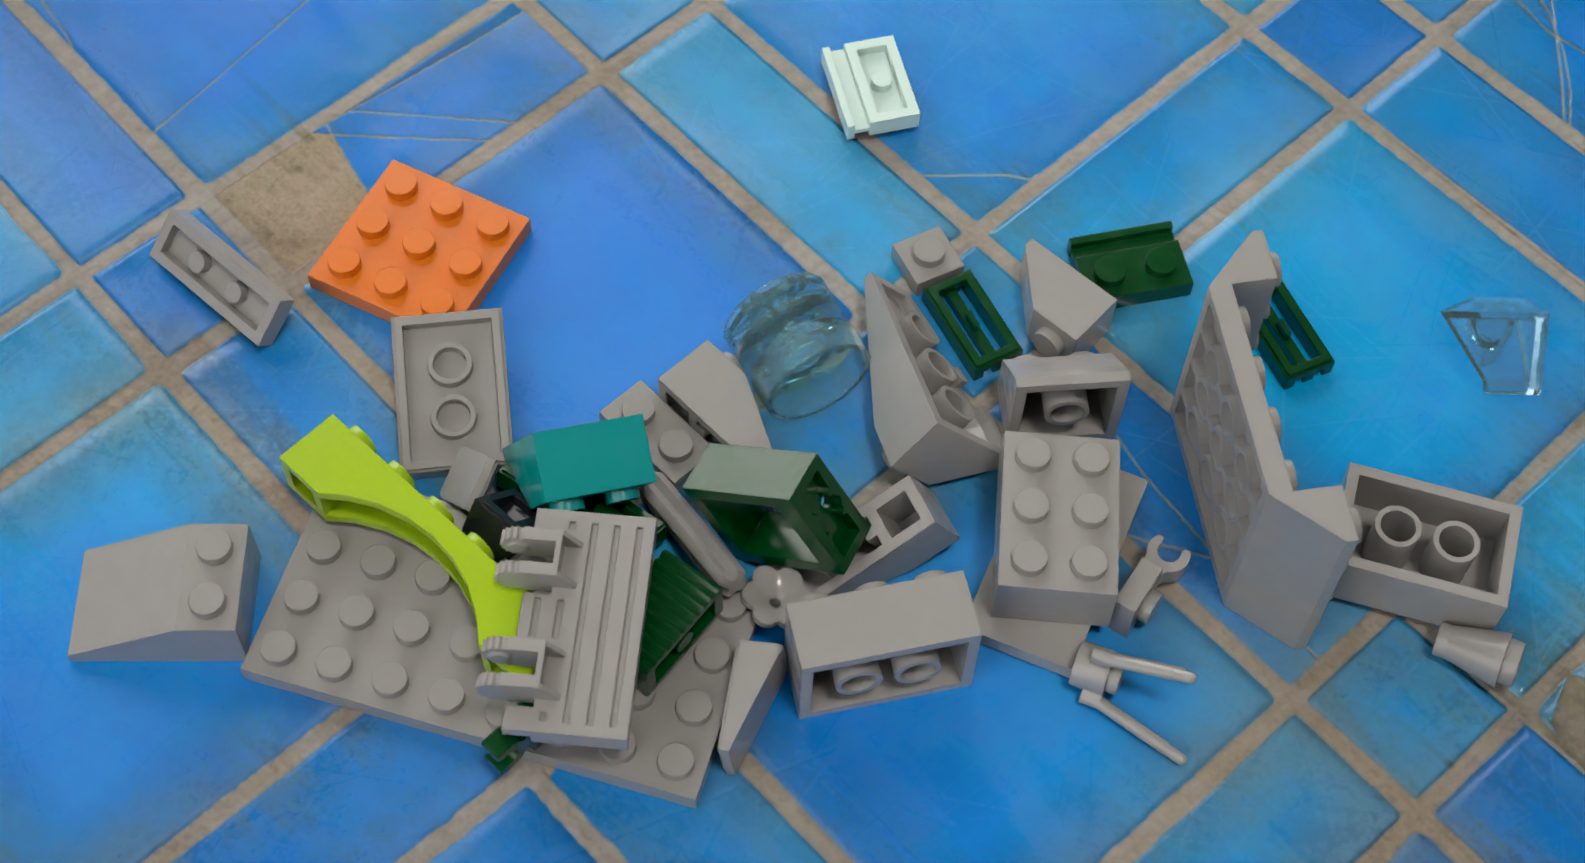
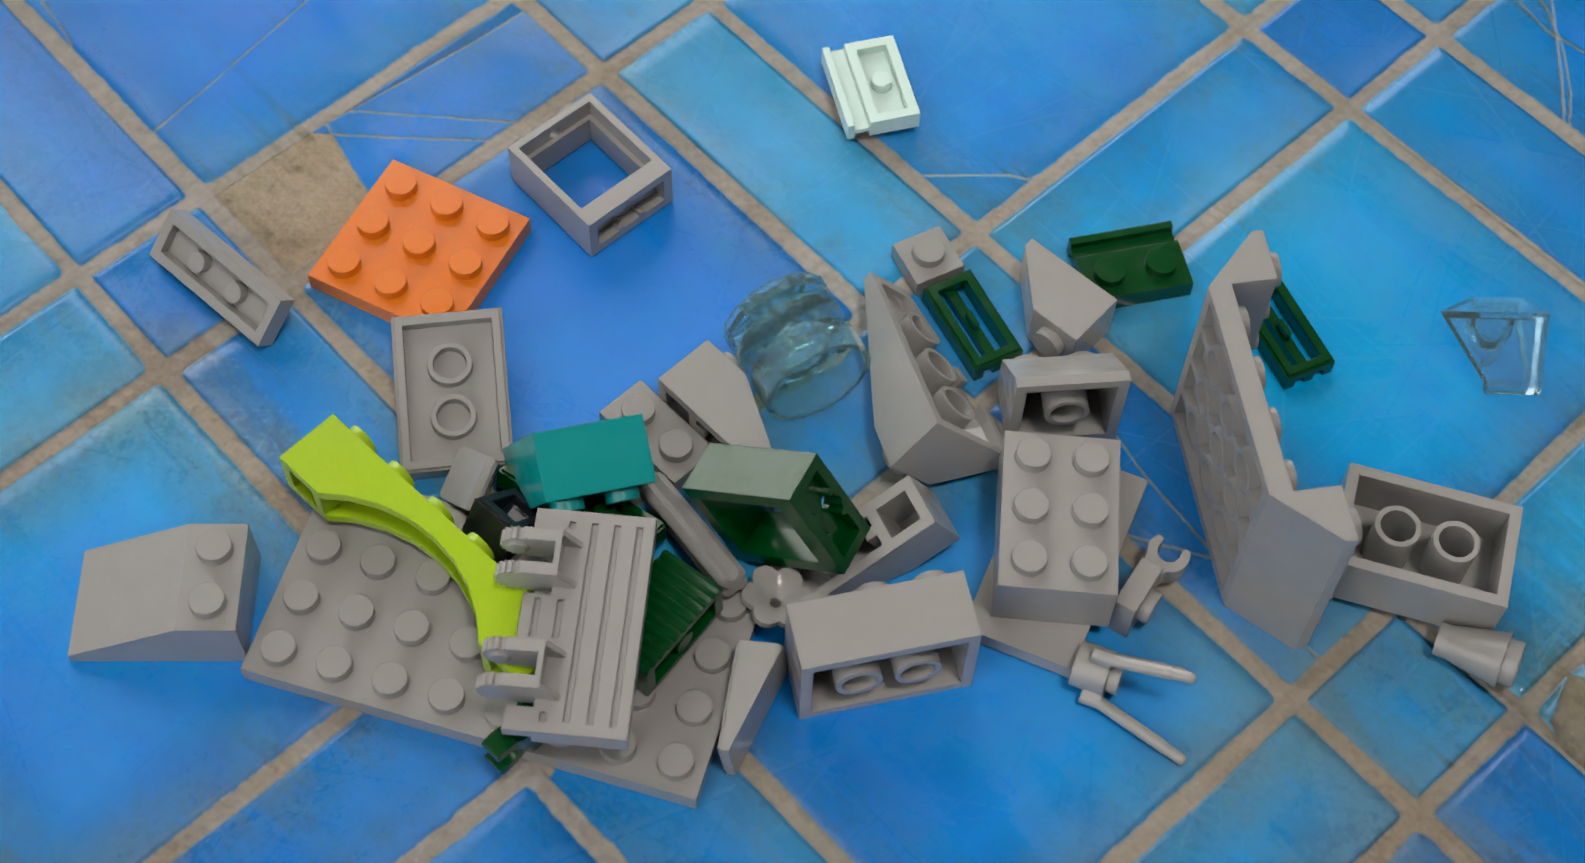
(616, 210): none -> light grey window

